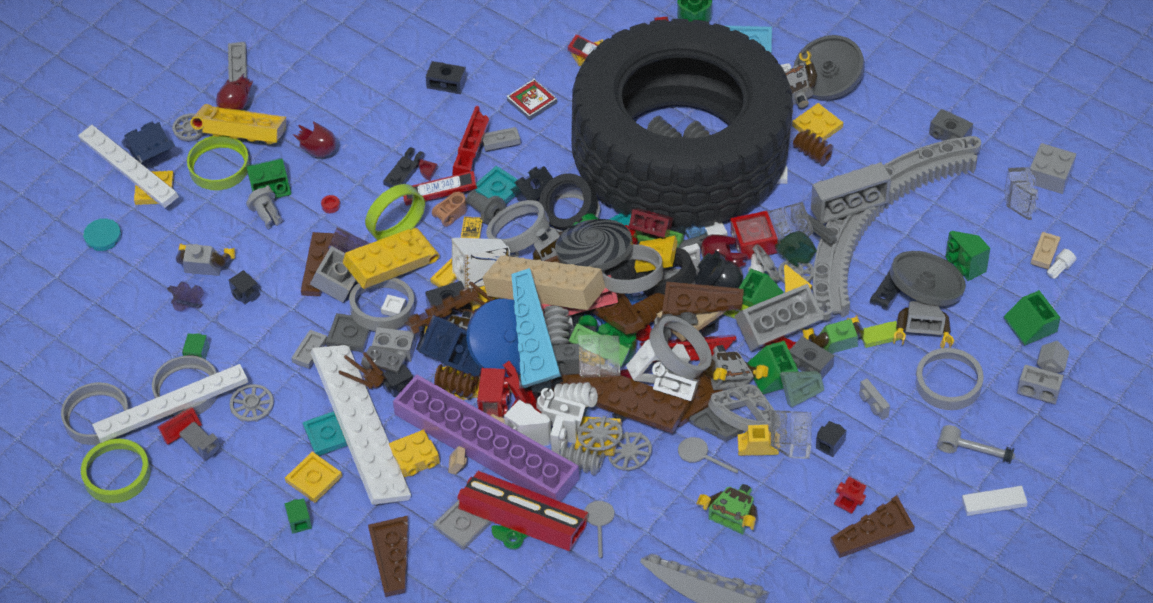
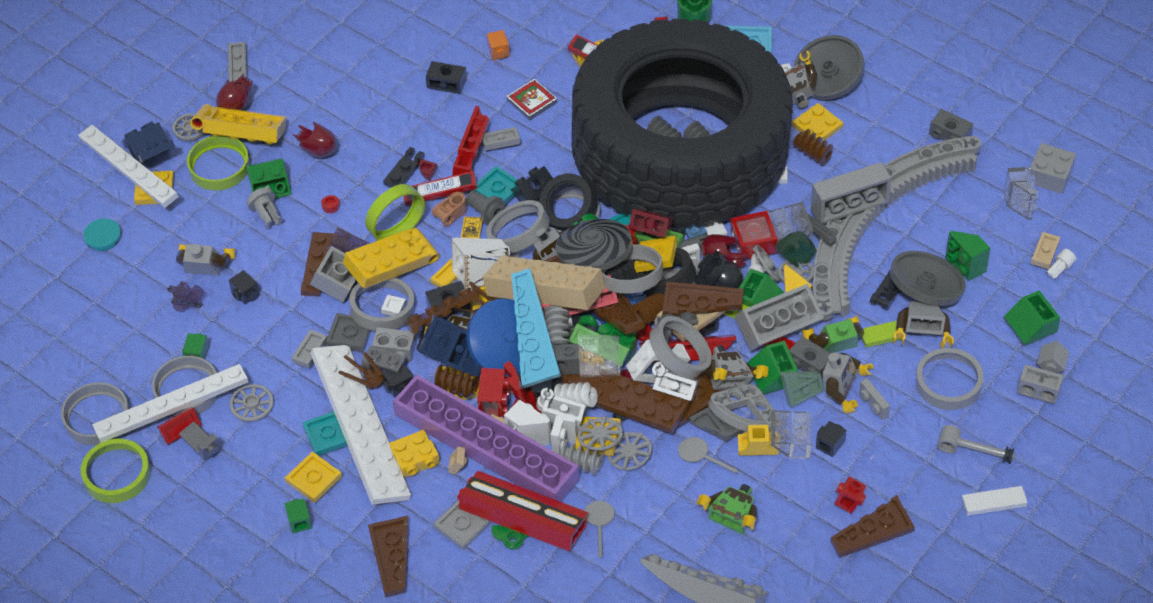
(498, 45): none -> orange brick
(839, 377): none -> torso

